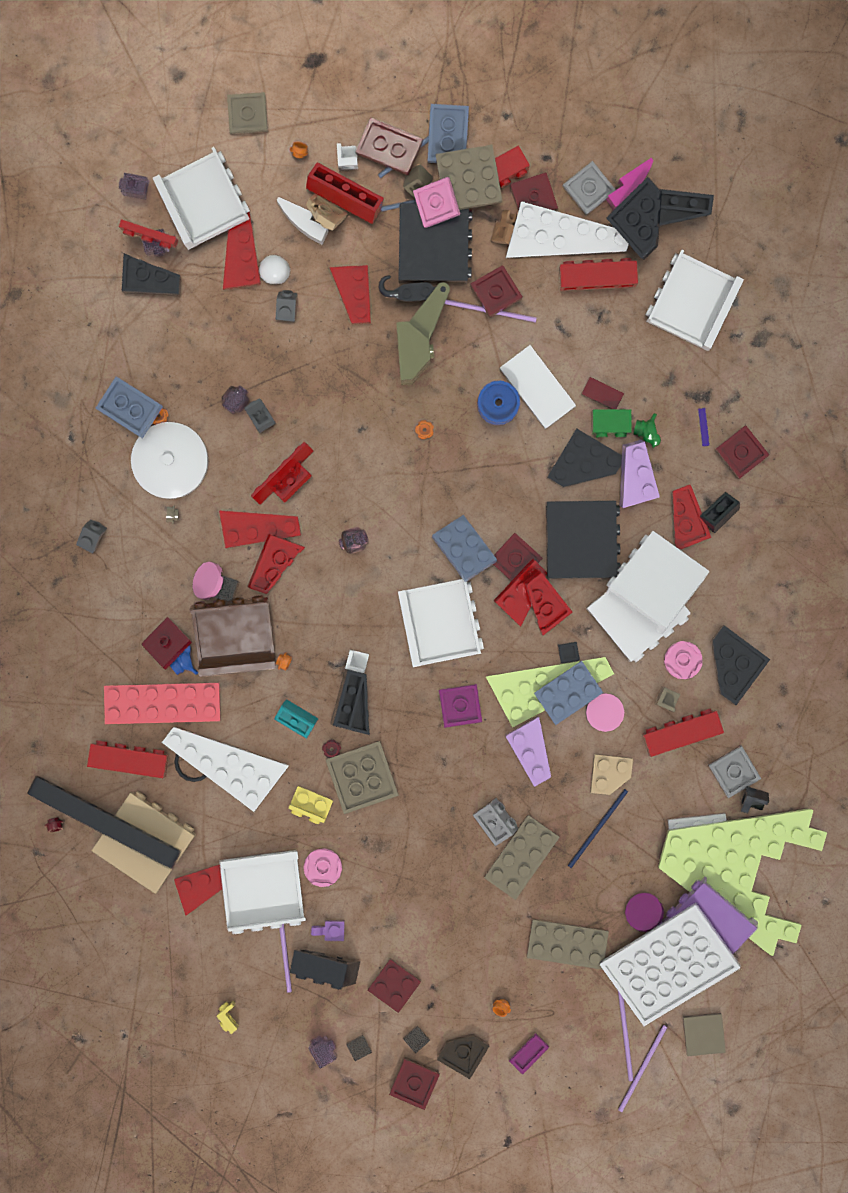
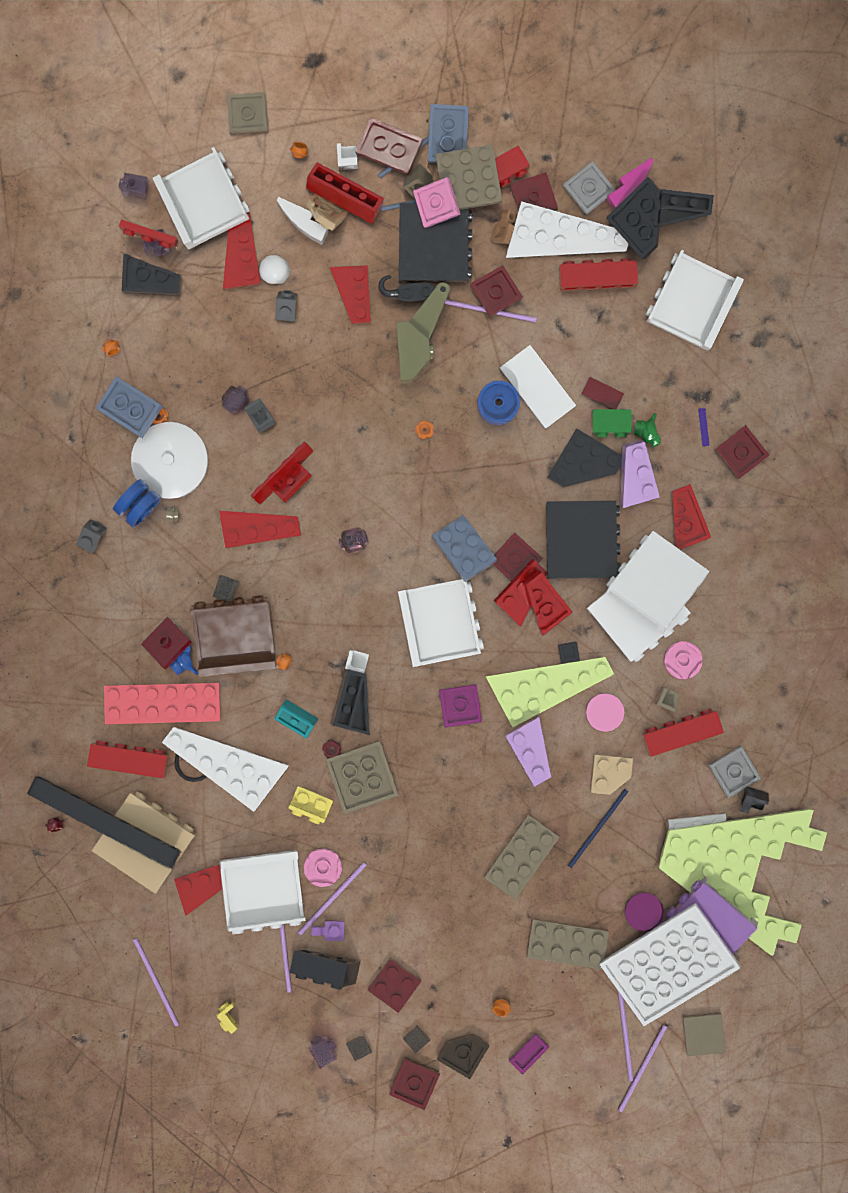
(111, 347): none -> orange plate
(136, 503): none -> blue wheel
(155, 980): none -> lavender axle
(207, 580): bright pink tile -> none
(273, 560): red wing -> none
(332, 898): none -> lavender axle
(496, 822): light grey bracket -> none
(568, 692): sand blue plate -> none
(720, 512): black slope -> none
(736, 664): black plate -> none

